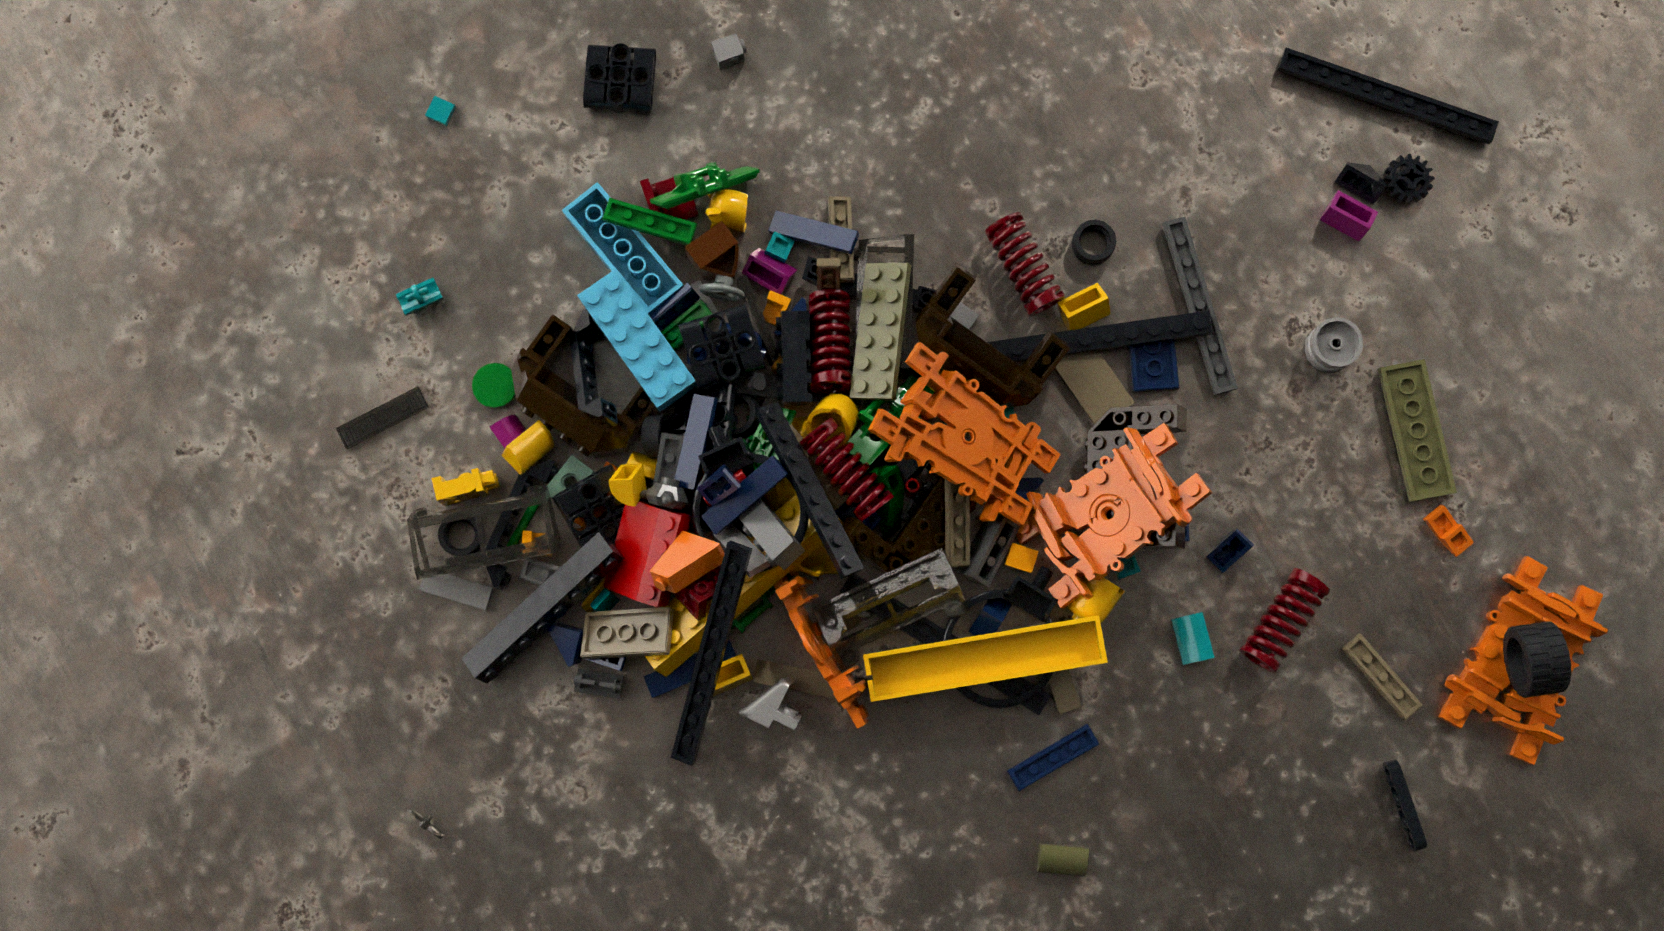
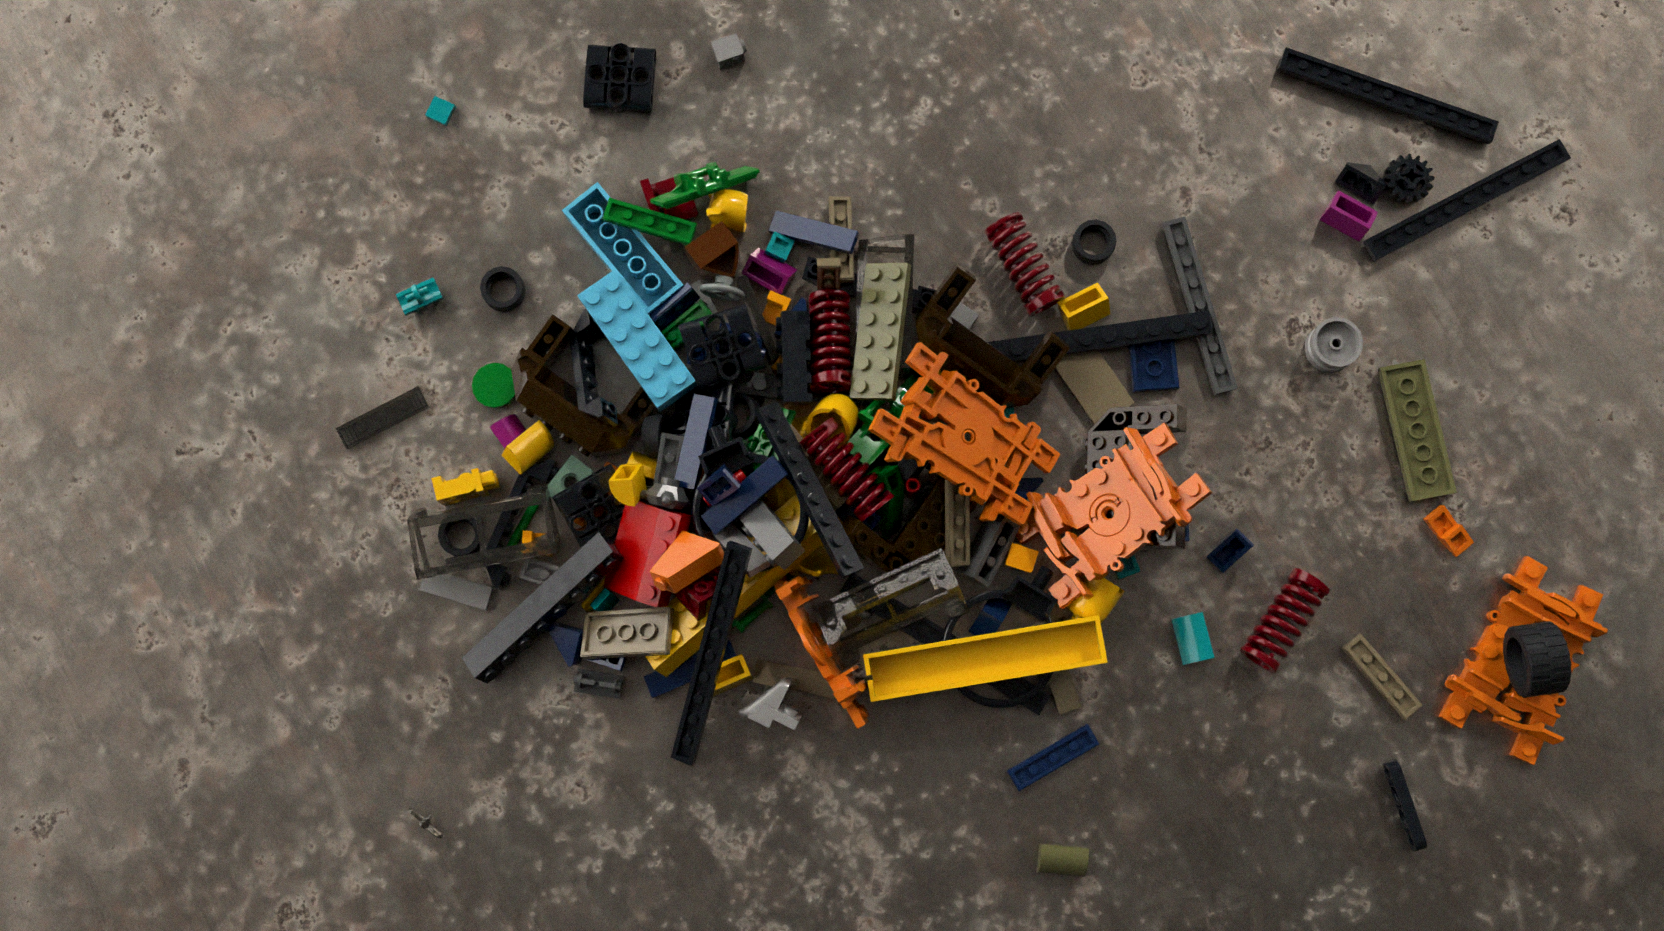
(493, 274): none -> black tyre
(1466, 200): none -> black plate

